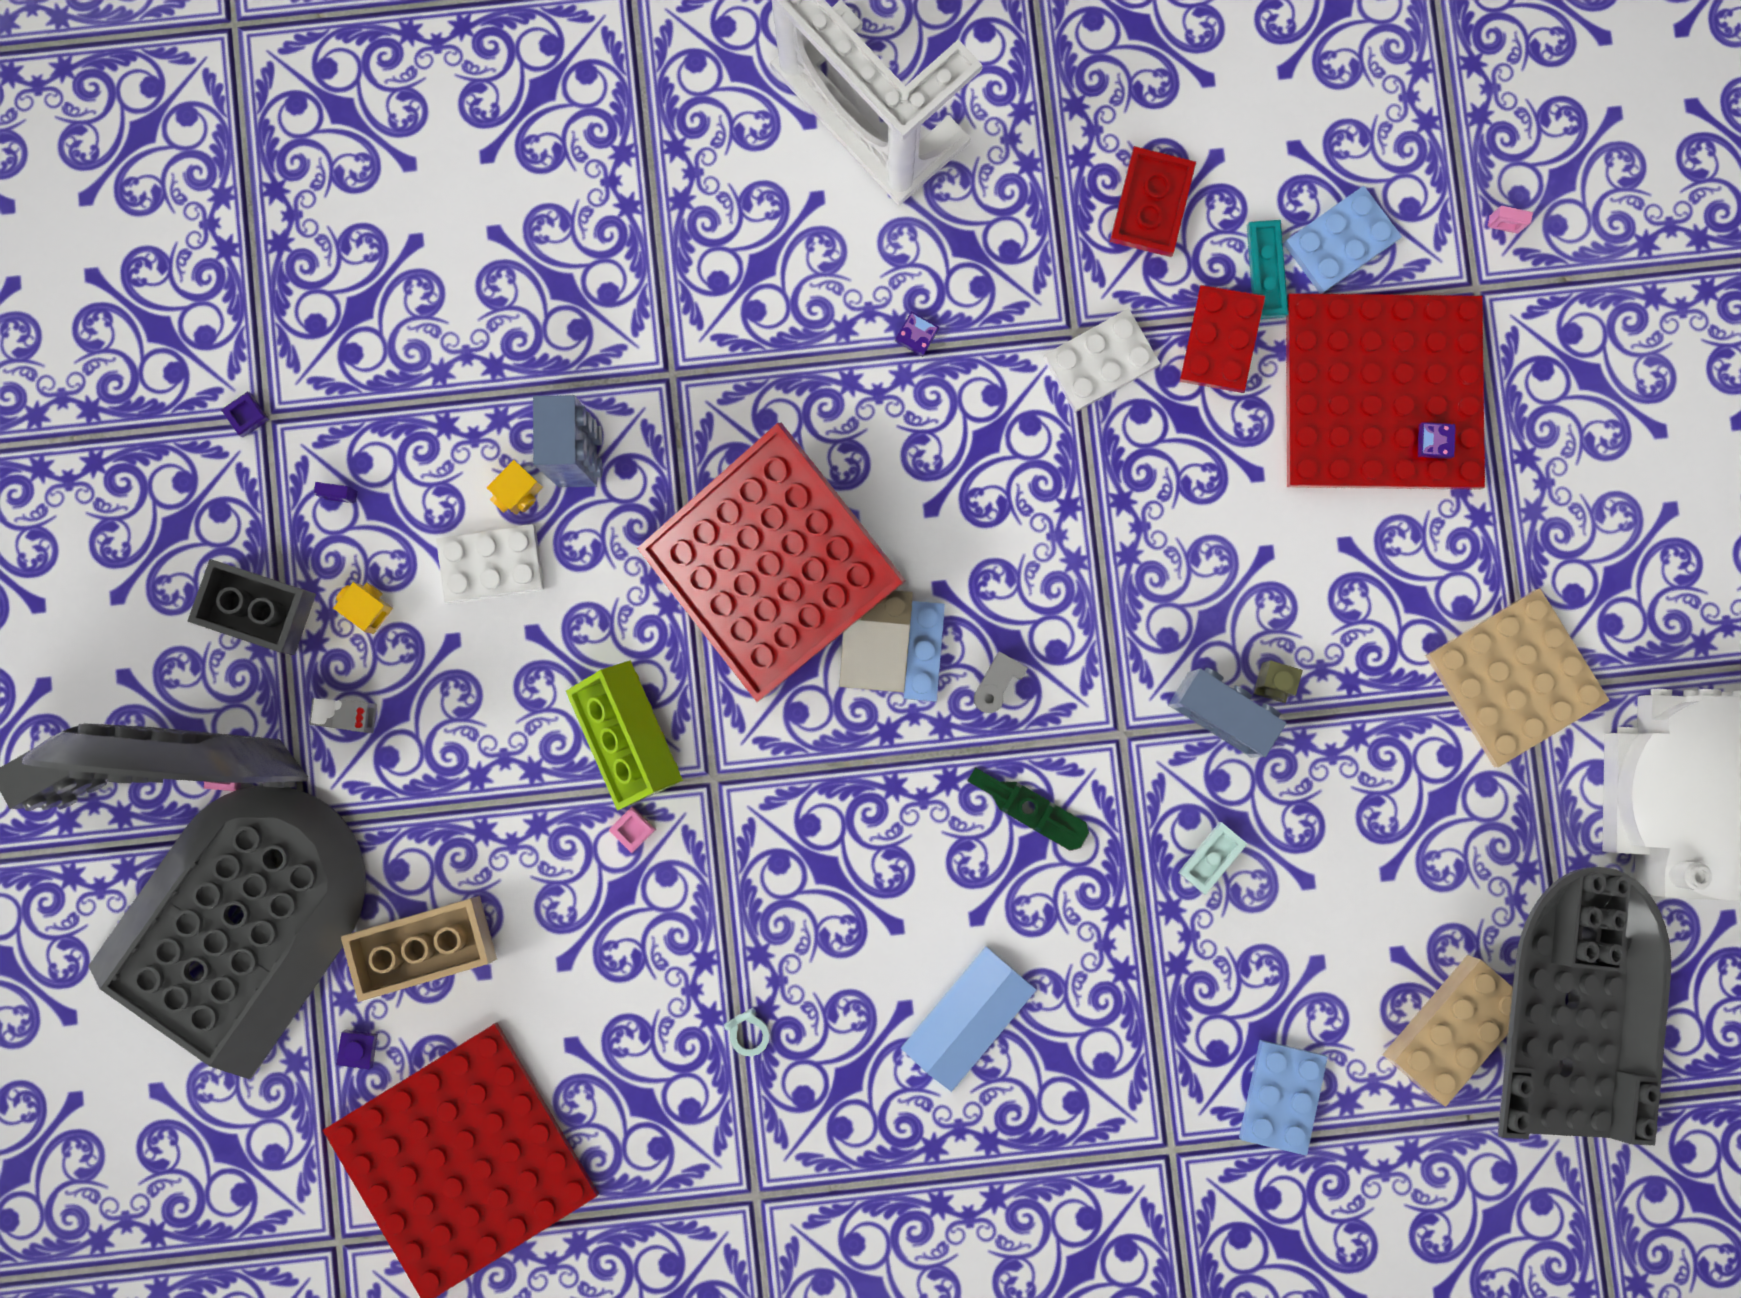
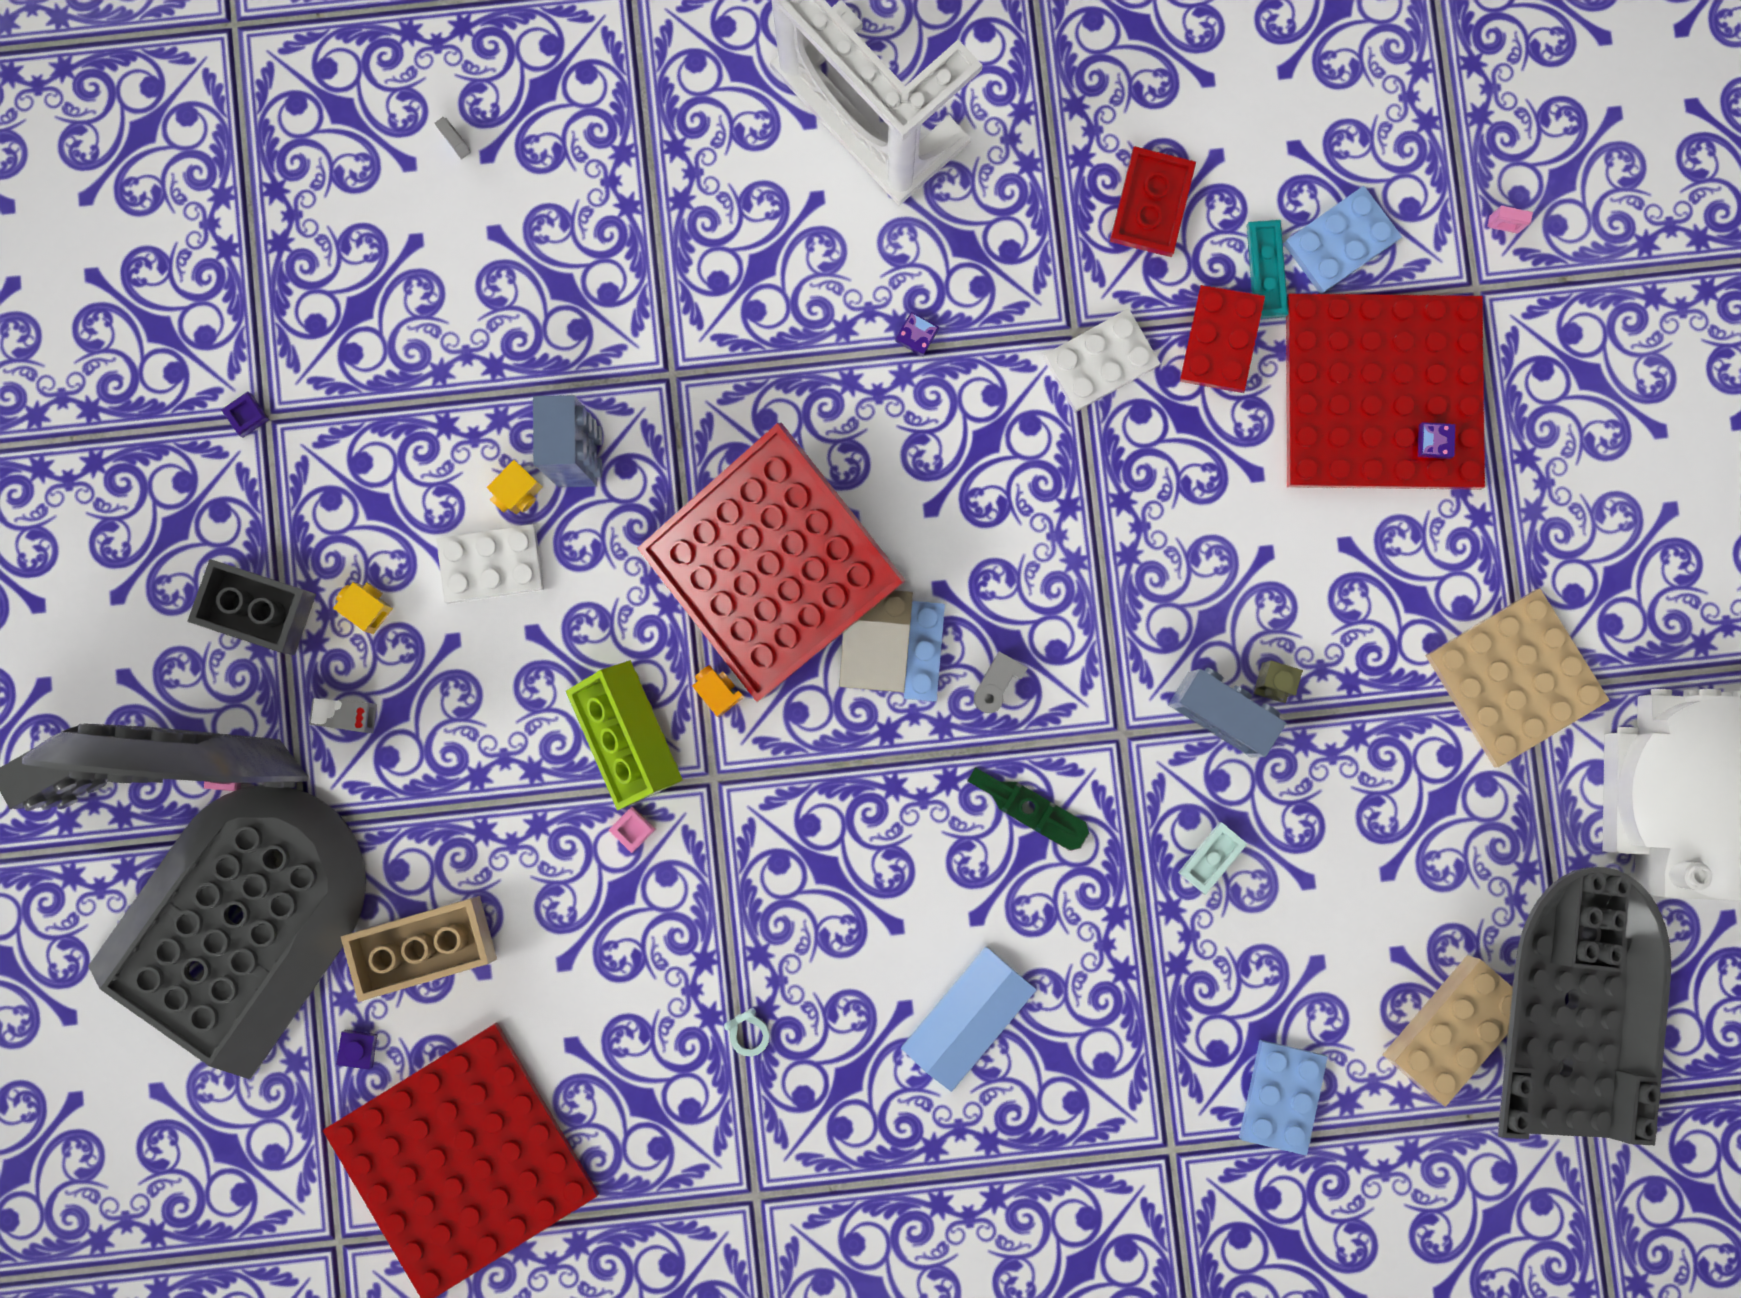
(335, 492): dark purple tile -> none
(452, 137): none -> light grey tile
(716, 690): none -> light orange brick

